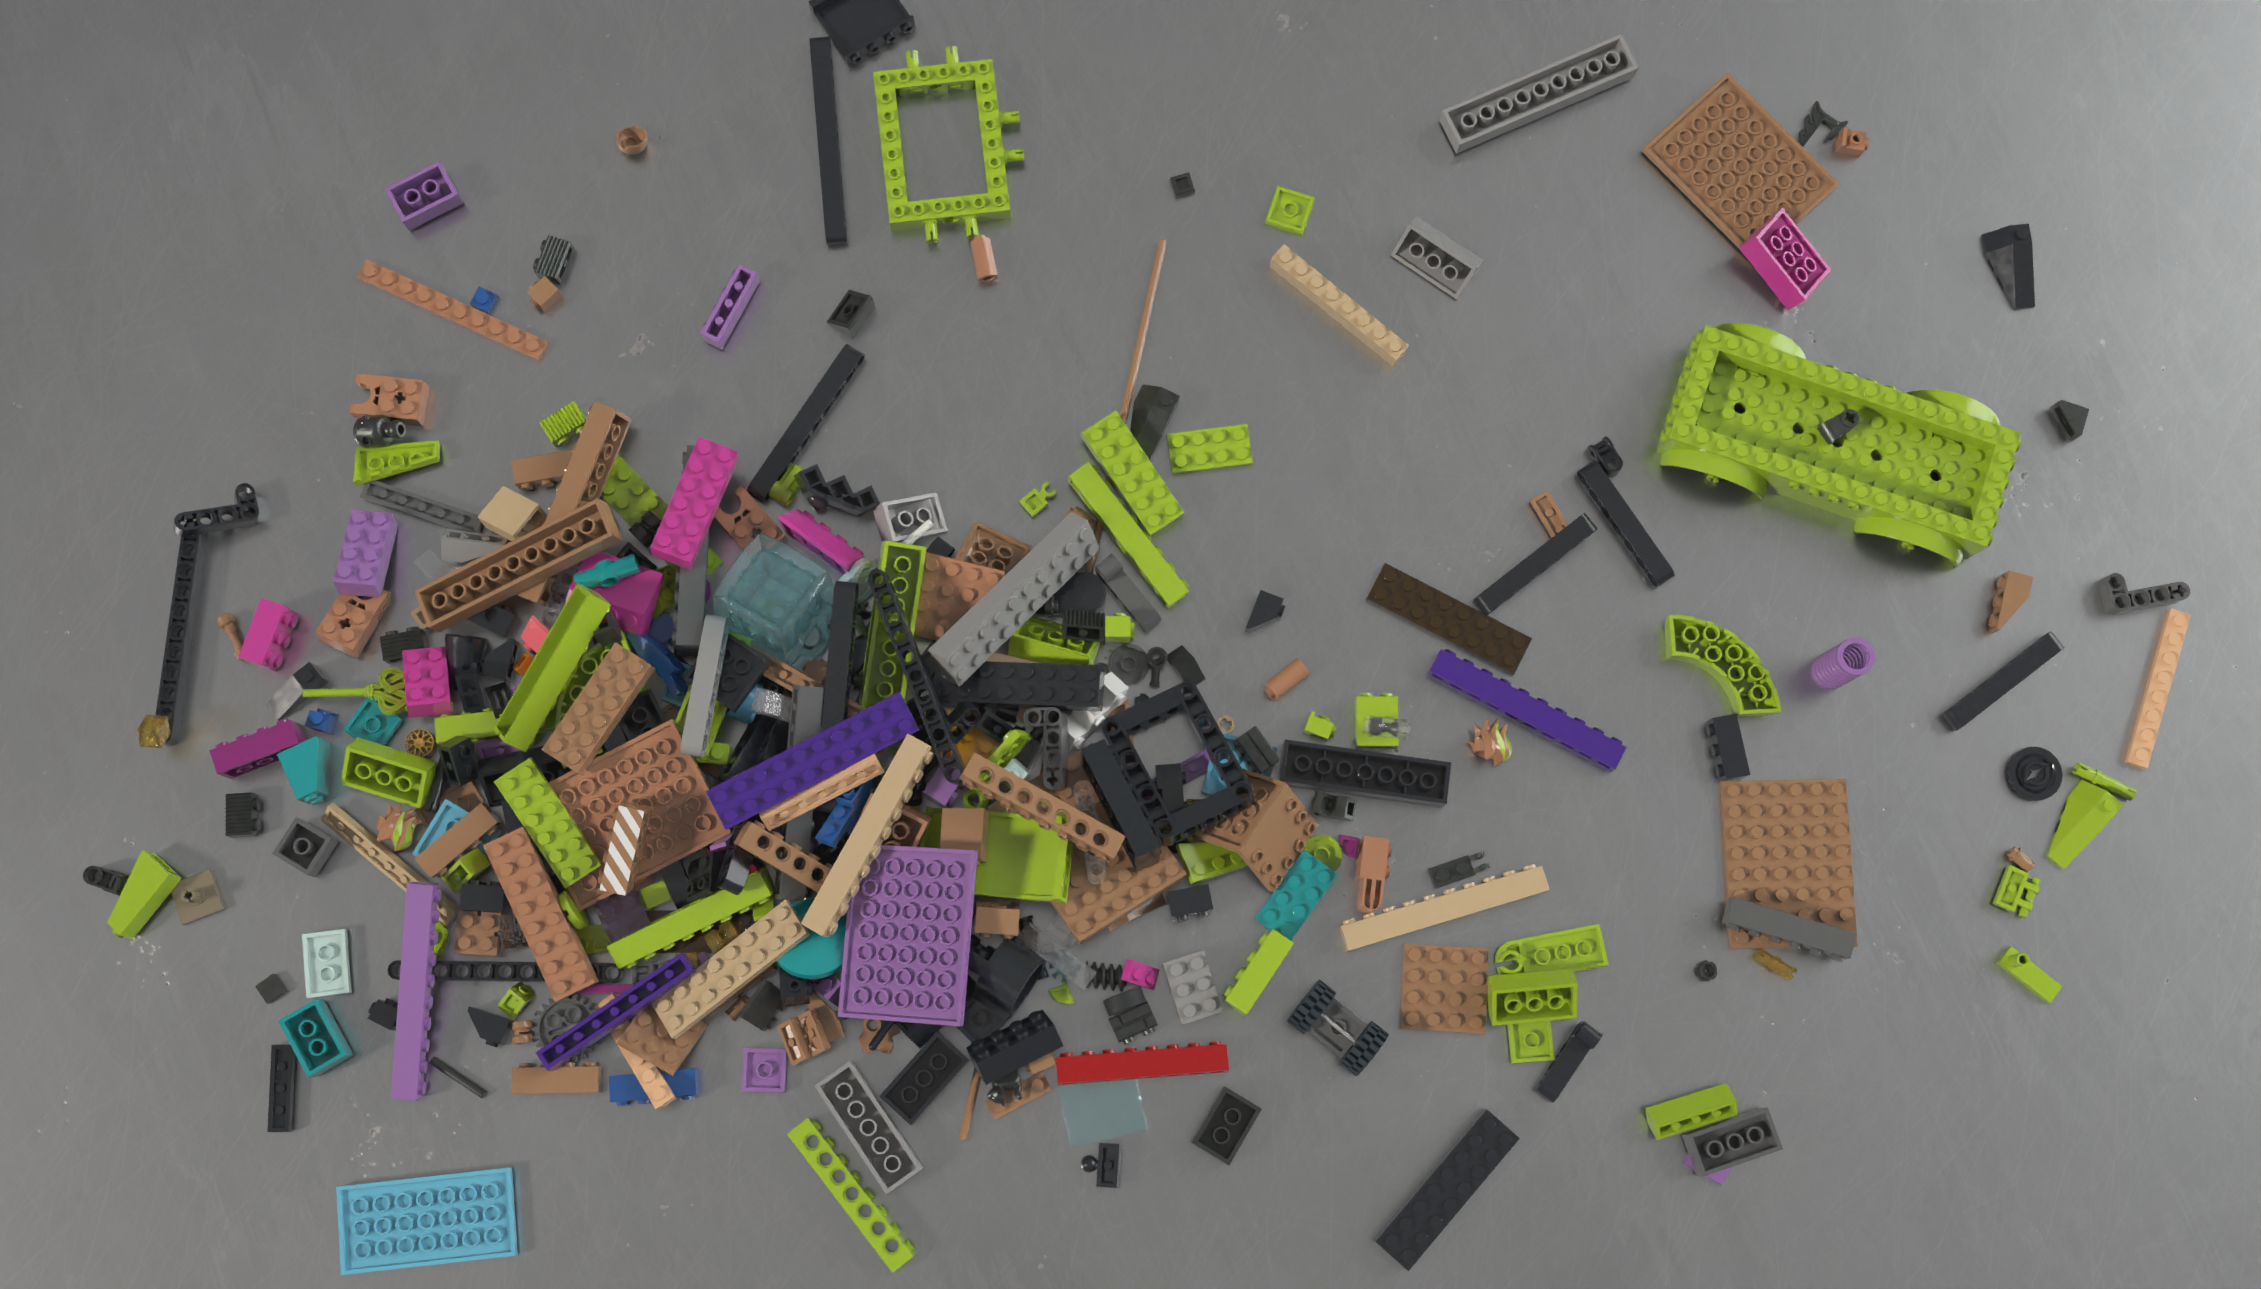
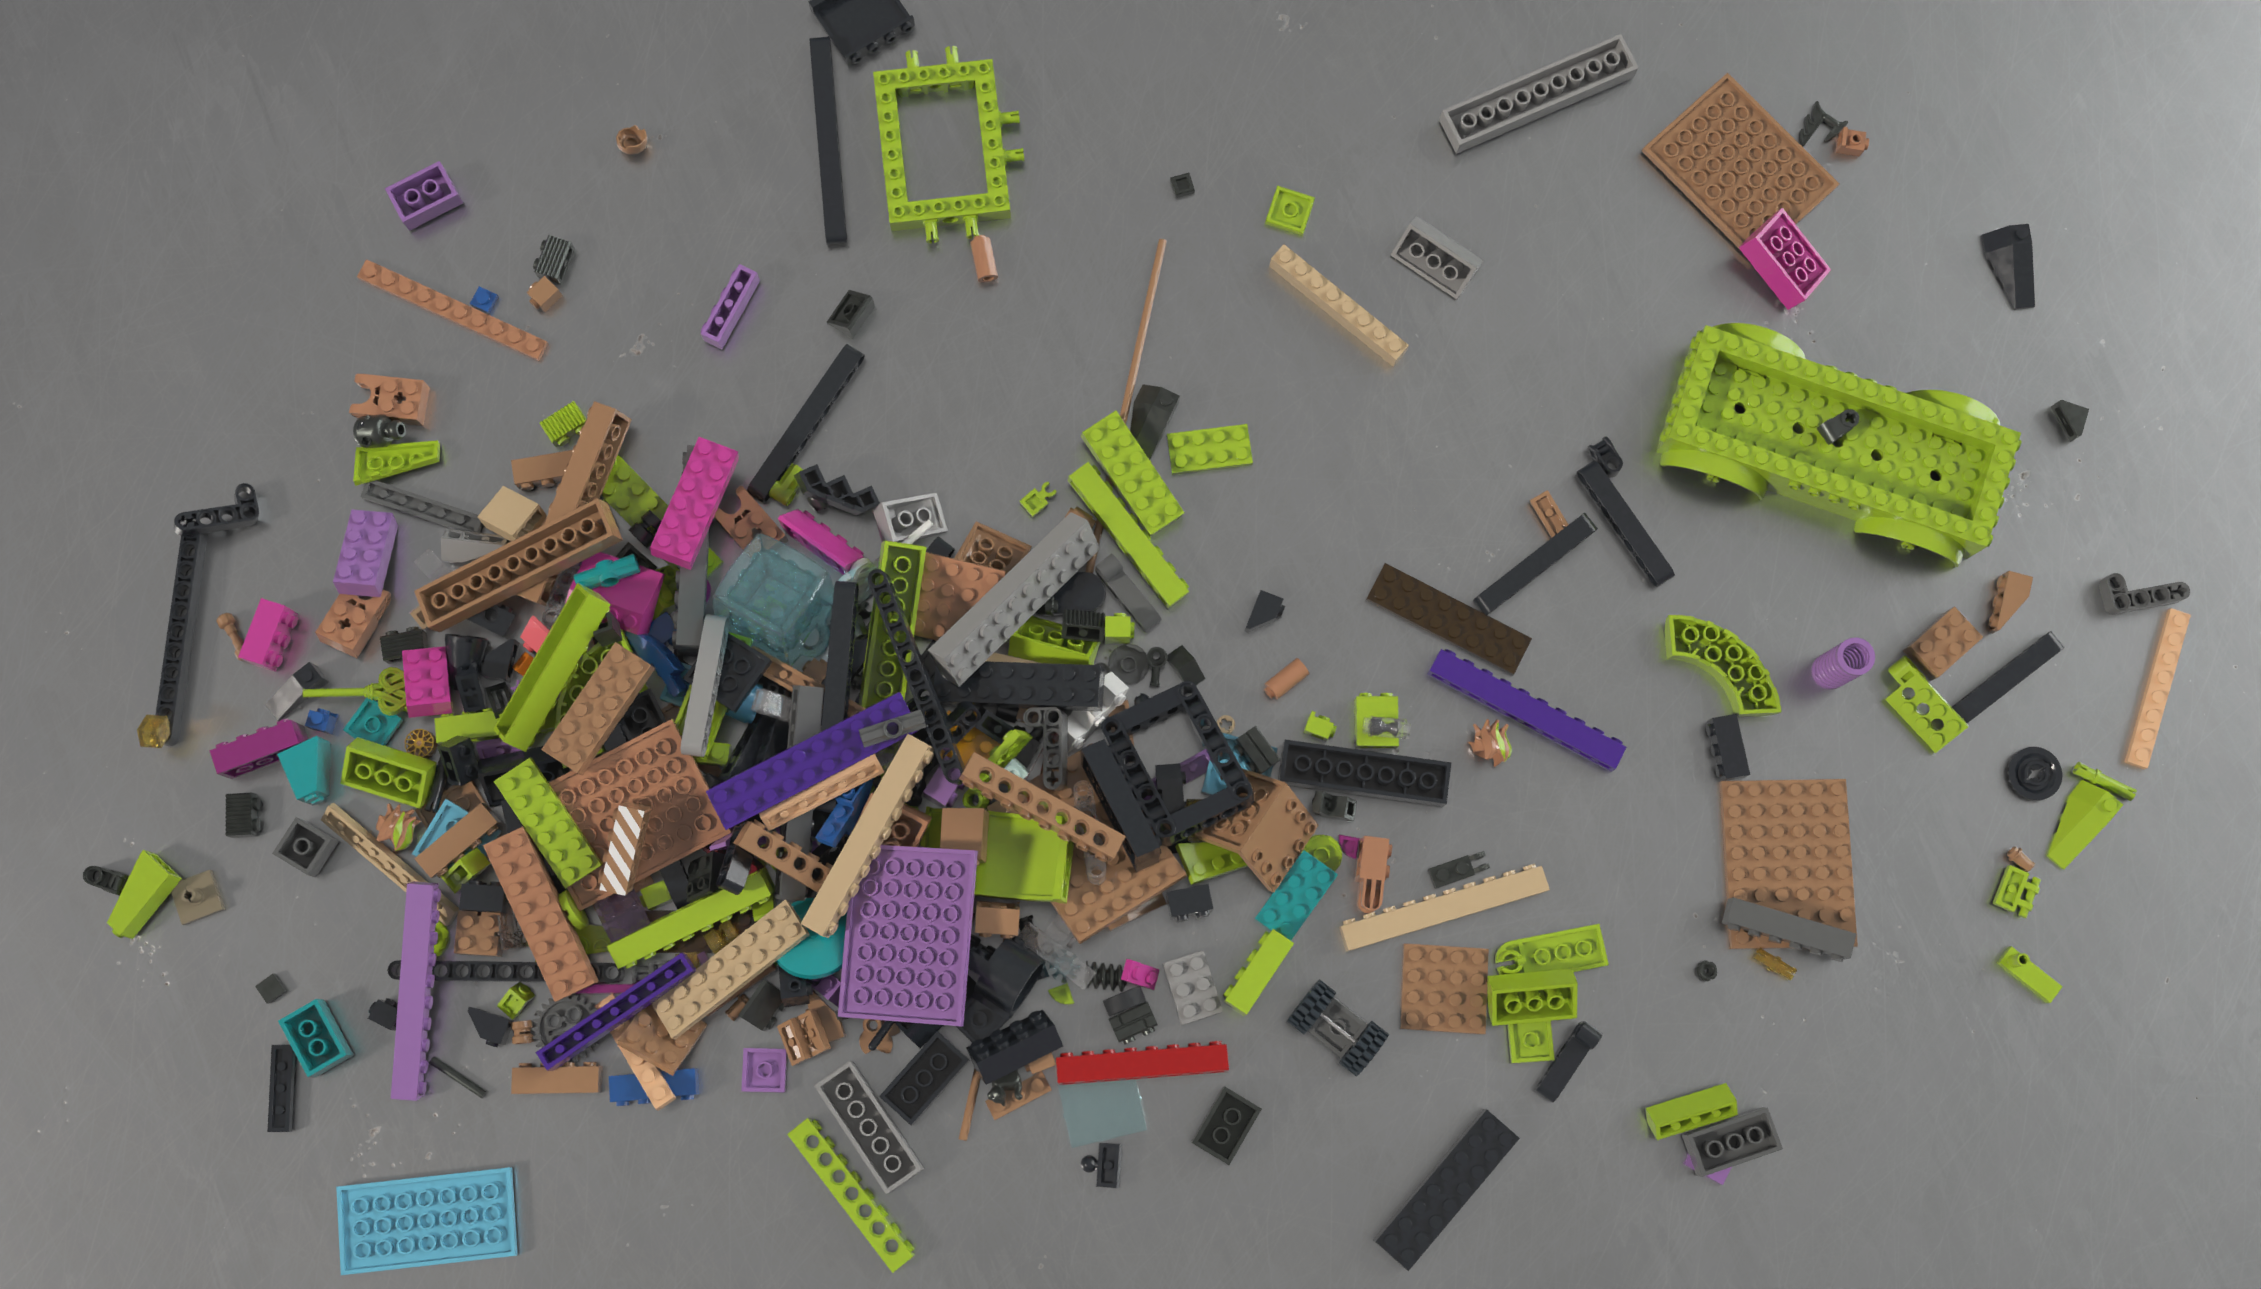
(326, 963): light aqua plate -> none
(878, 732): none -> dark grey piece
(1909, 676): none -> lime hinge
(1942, 643): none -> medium nougat brick

